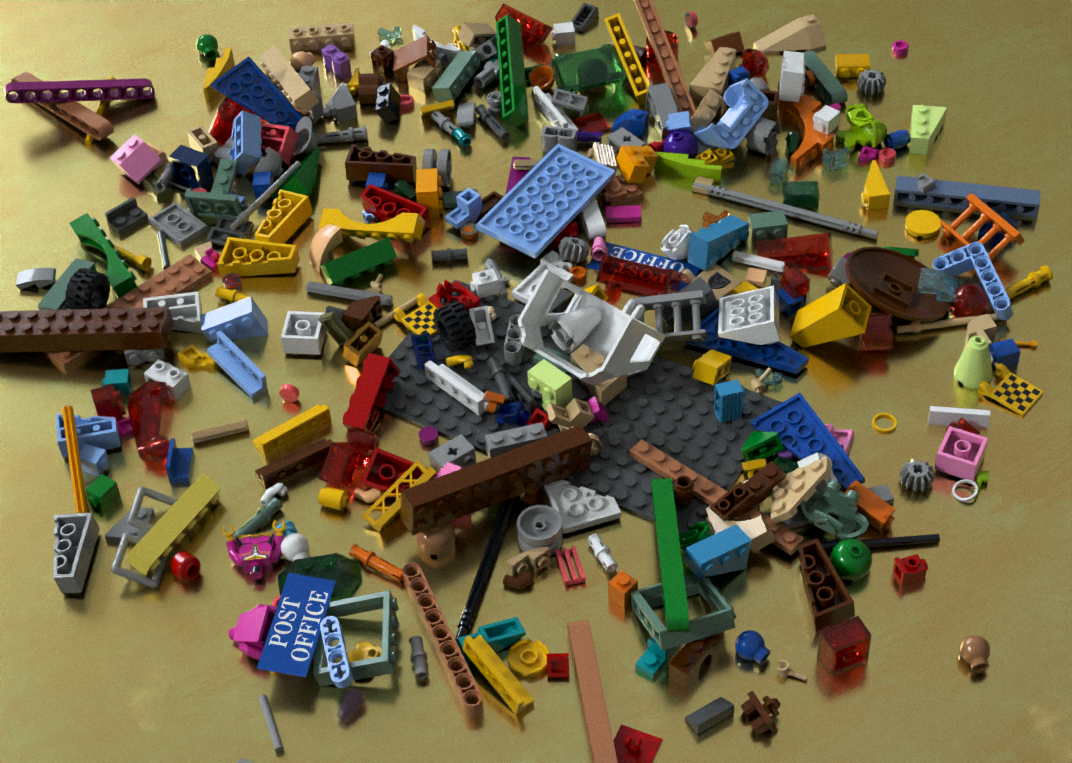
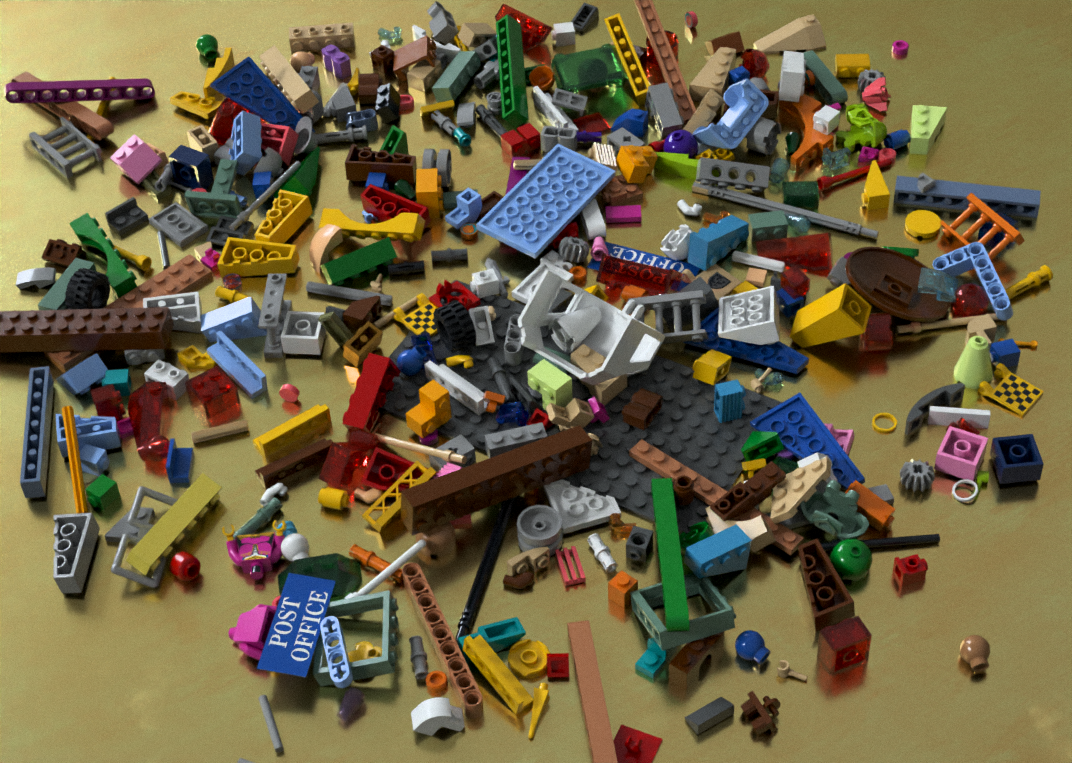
(37, 432): none -> sand blue brick
(58, 159): none -> light grey fence
(62, 253): none -> reddish brown bracket
(83, 375): none -> light blue slope
(193, 103): none -> yellow wing
(212, 392): none -> clear red brick
(274, 314): none -> light grey fence
(360, 118): none -> sand blue piece
(389, 570): none -> white piece
(395, 141): none -> green slope
(406, 267): none -> black pin
(411, 360): none -> blue piece
(431, 411): none -> light orange brick
(436, 681): none -> orange tile
(436, 713): none -> white brick
(442, 24): none -> light grey hinge
(447, 455): none -> tan bar
(516, 145): none -> red piece
(539, 702): none -> yellow piece
(619, 526): none -> clear orange arm
(633, 292): none -> orange brick
(639, 543): none -> dark grey brick
(642, 408): none -> reddish brown brick
(679, 121): light blue brick -> none
(687, 210): none -> white arm
(759, 173): none -> light grey brick
(798, 222): none -> clear light blue cone
(826, 182): none -> red piece
(875, 94): none -> coral brick
(947, 394): none -> dark grey slope
(1016, 458): none -> dark blue brick

